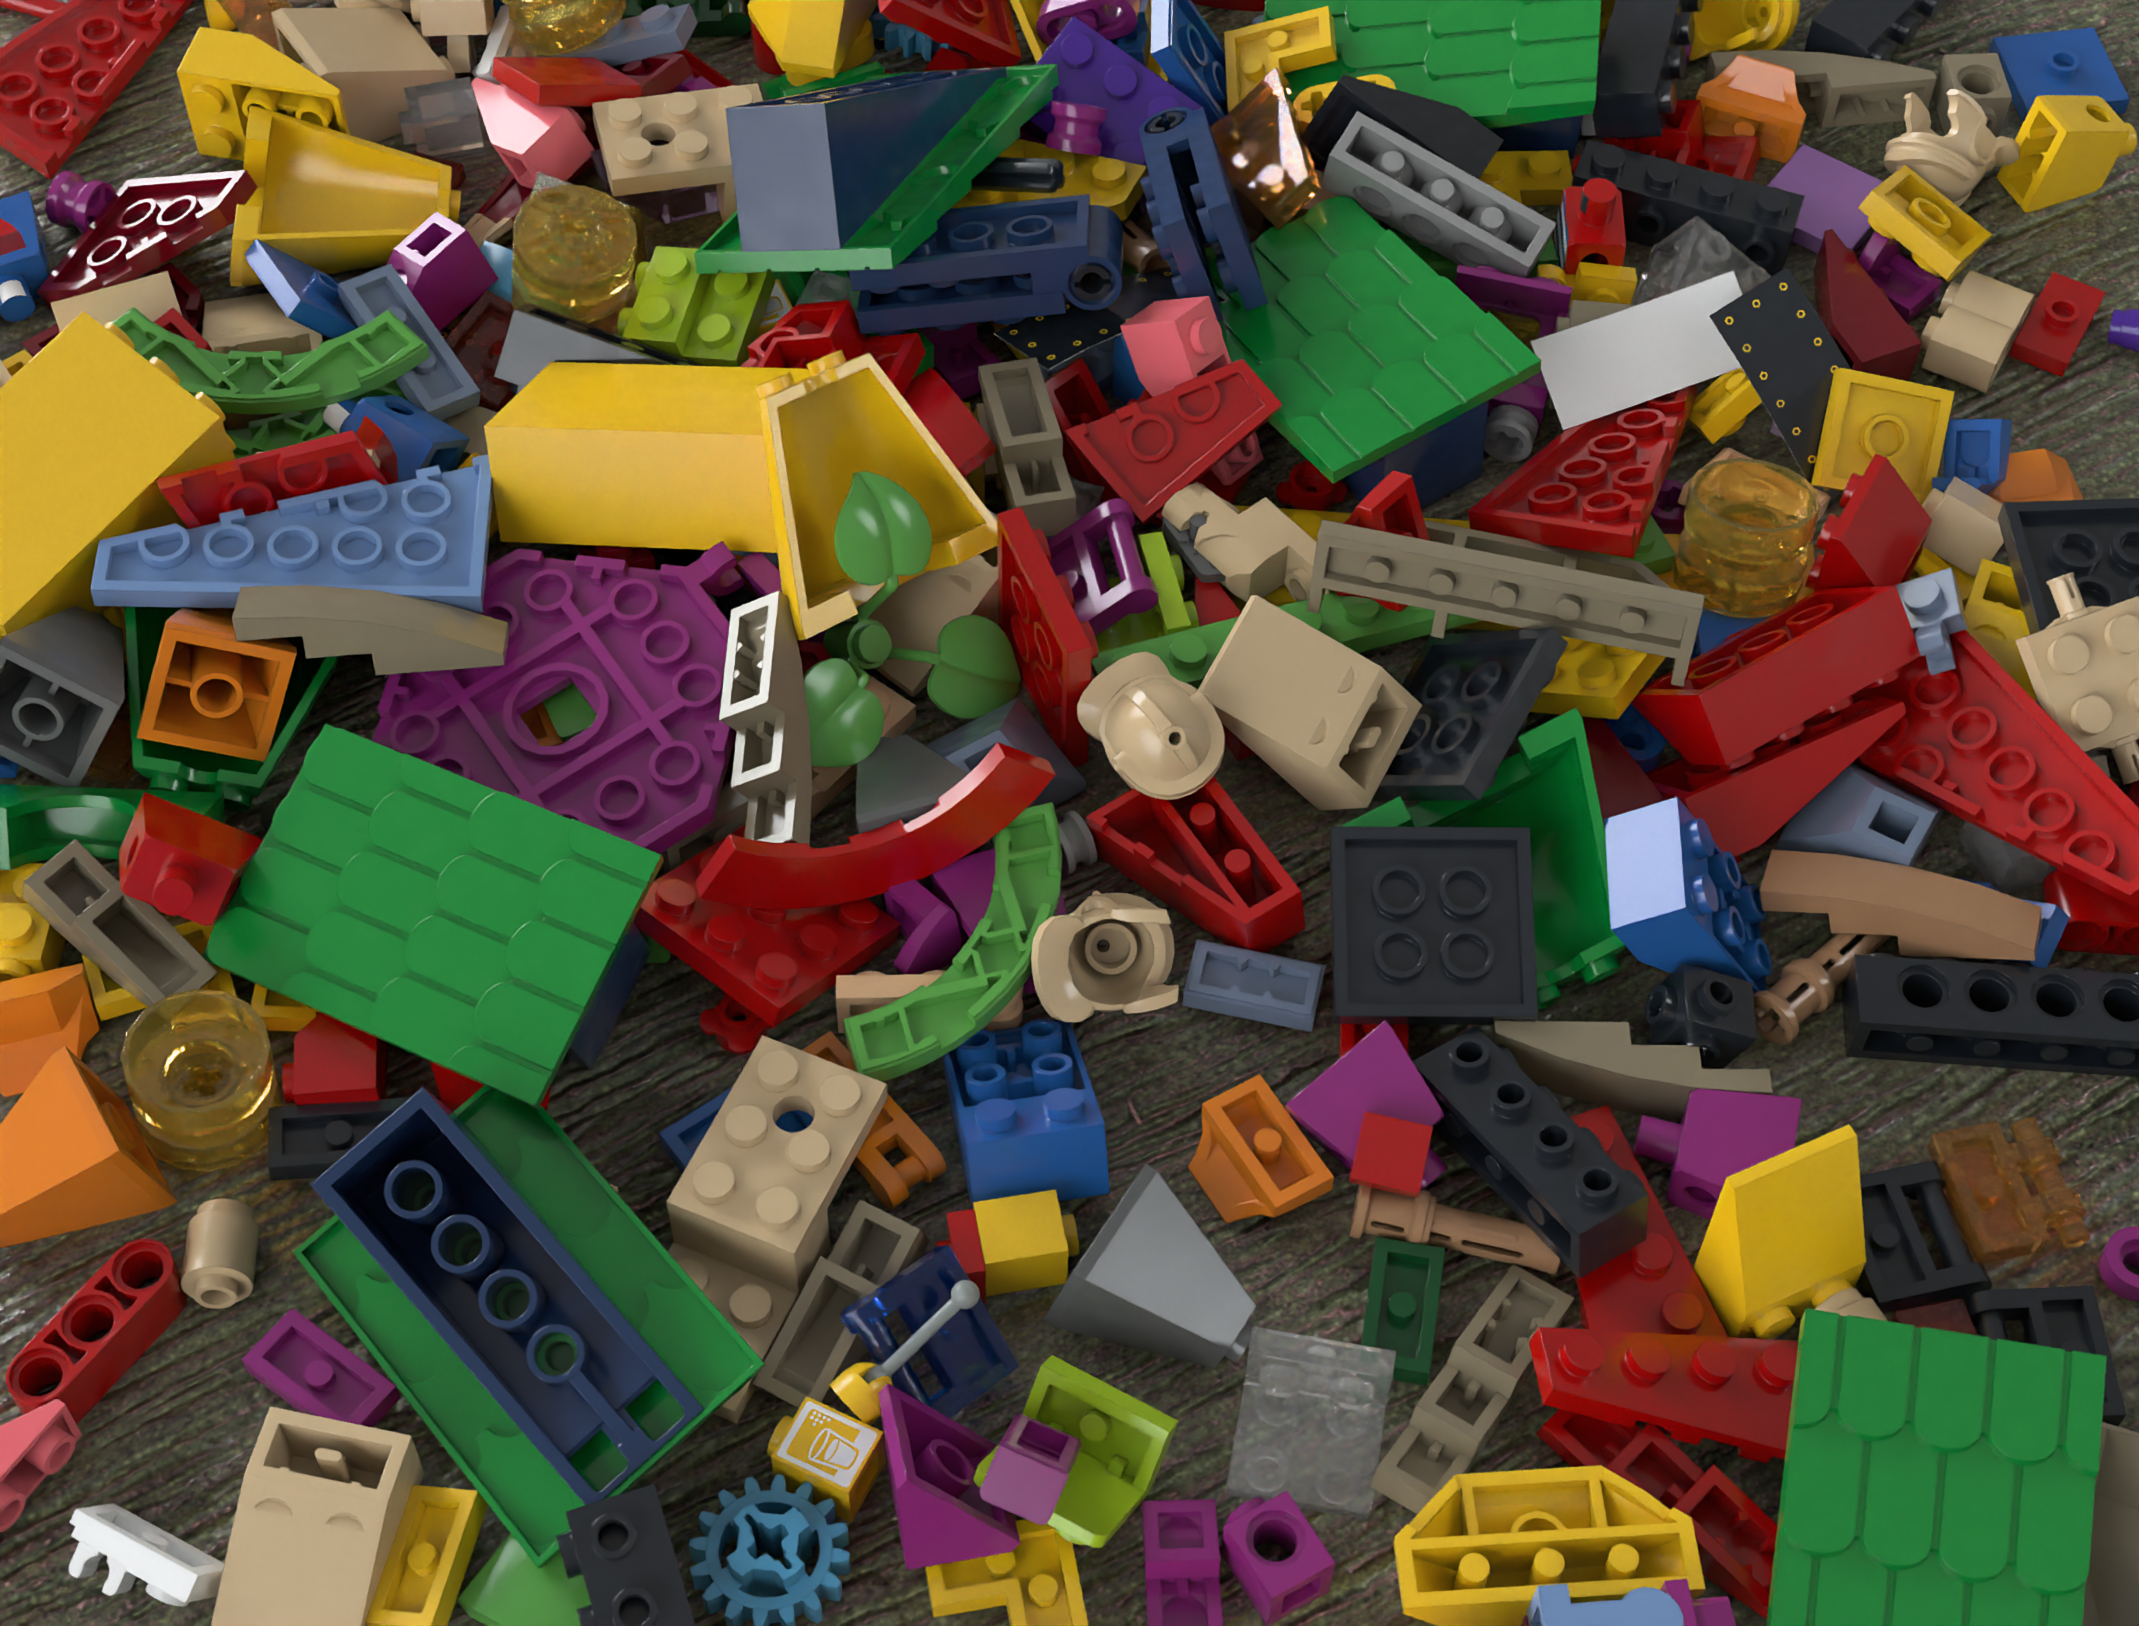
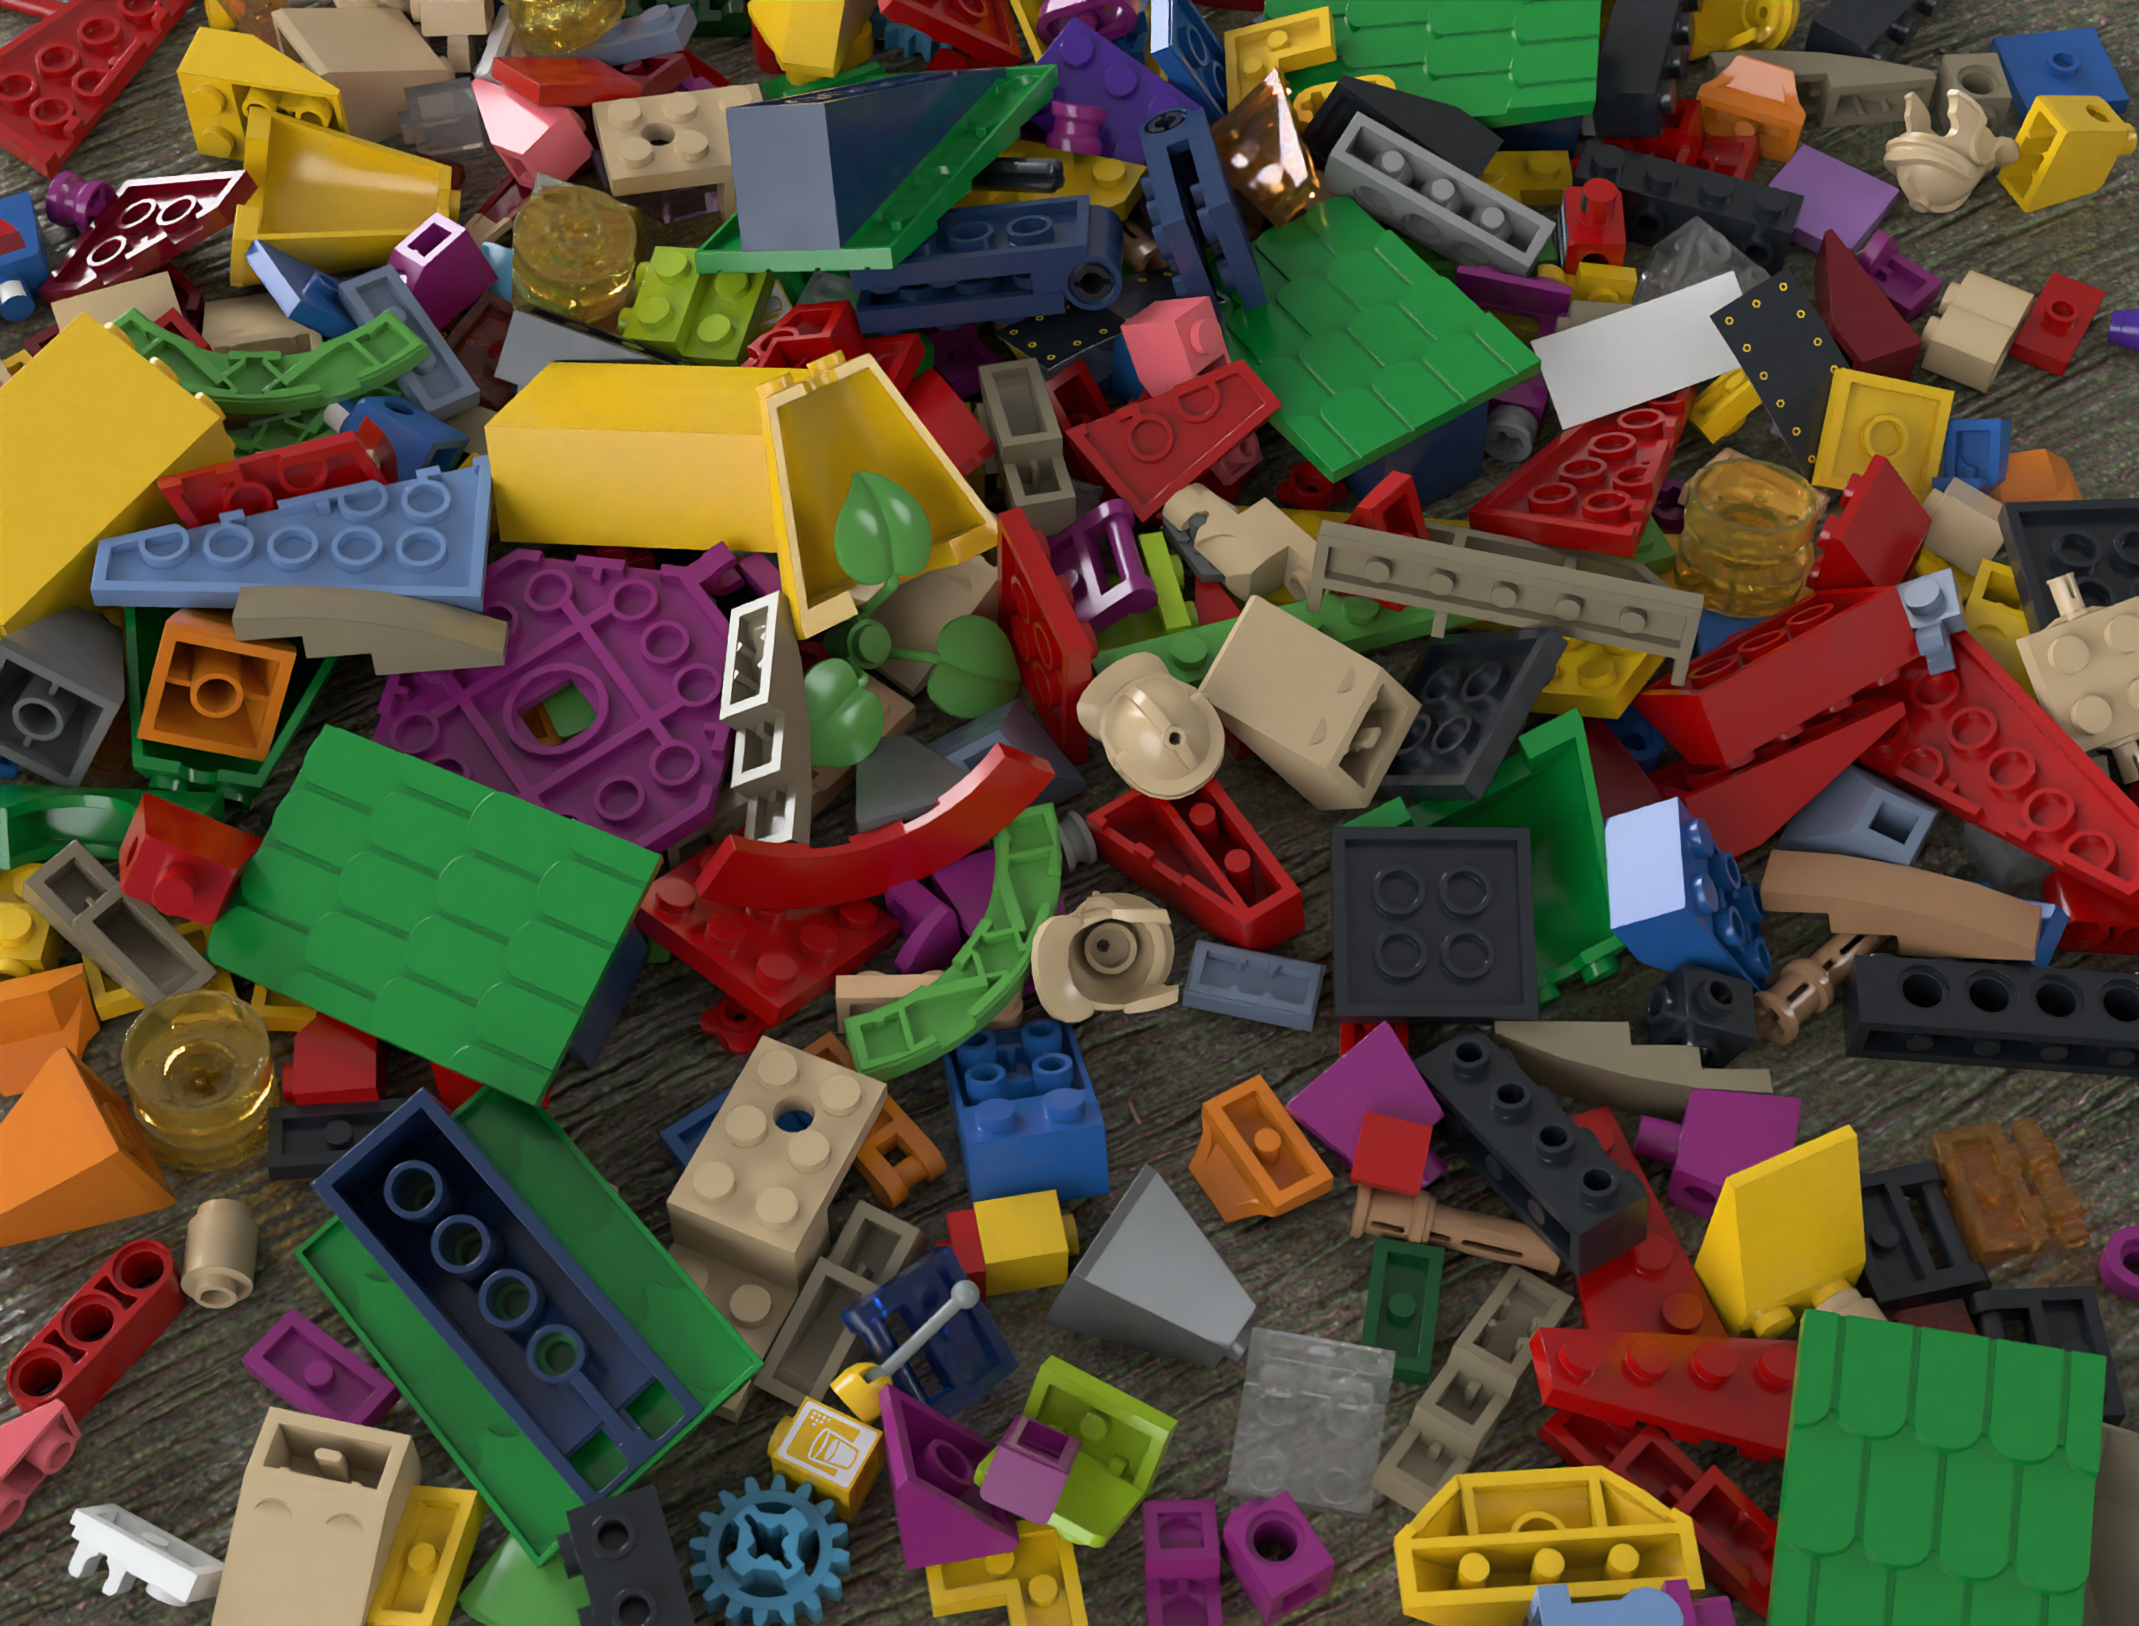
(1925, 223): yellow plate -> none

